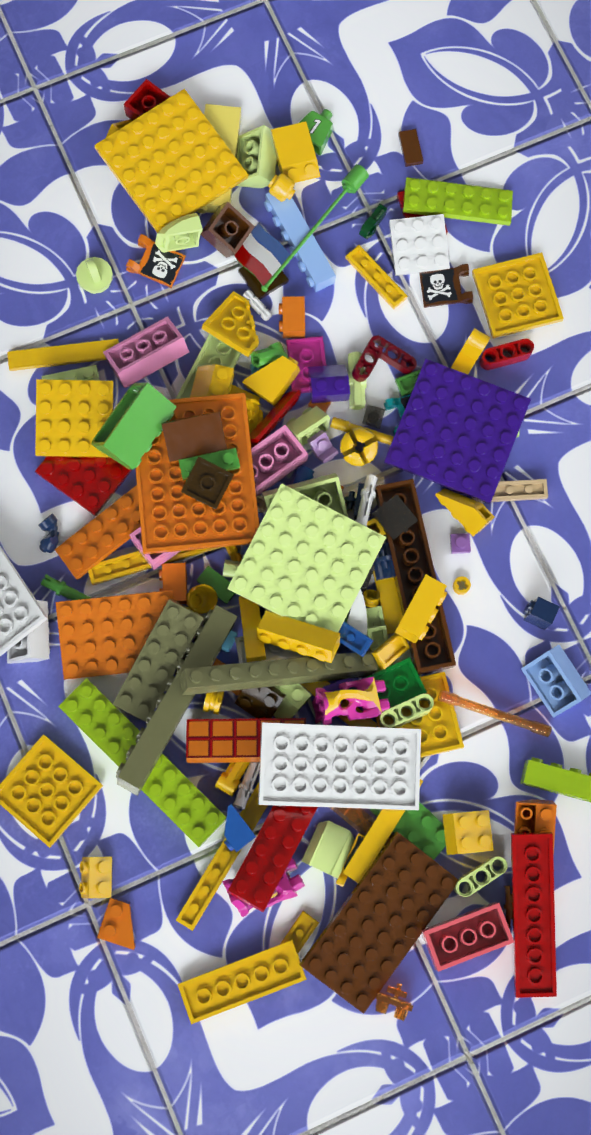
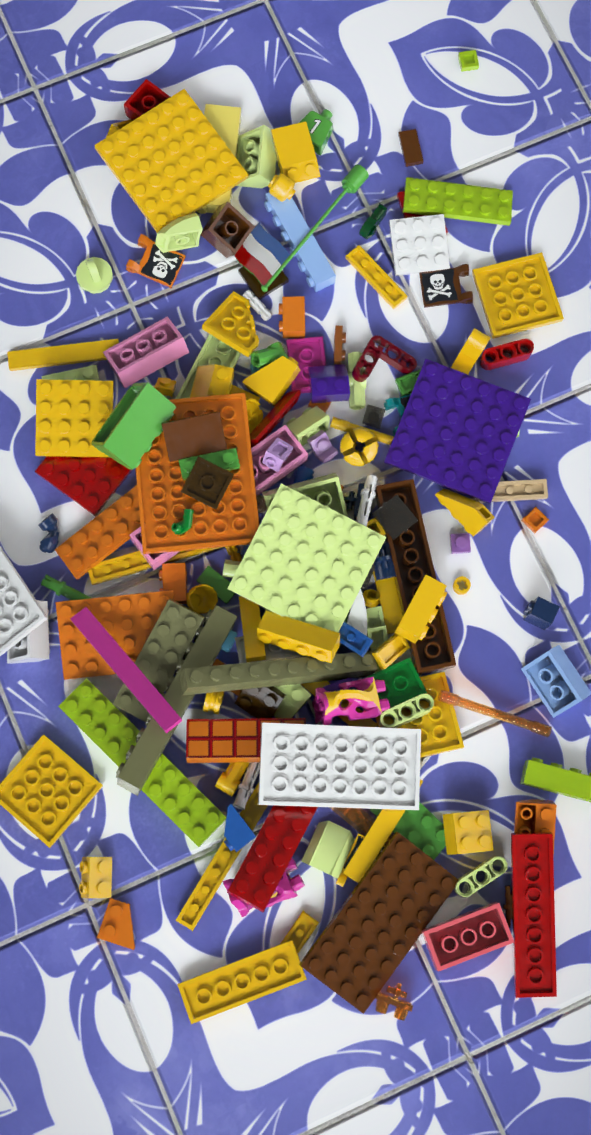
(126, 670): none -> dark pink tile
(165, 386): none -> yellow plate
(185, 524): none -> green arm
(277, 454): none -> lavender bracket
(339, 339): none -> dark orange plate
(468, 60): none -> lime plate
(535, 520): none -> orange tile

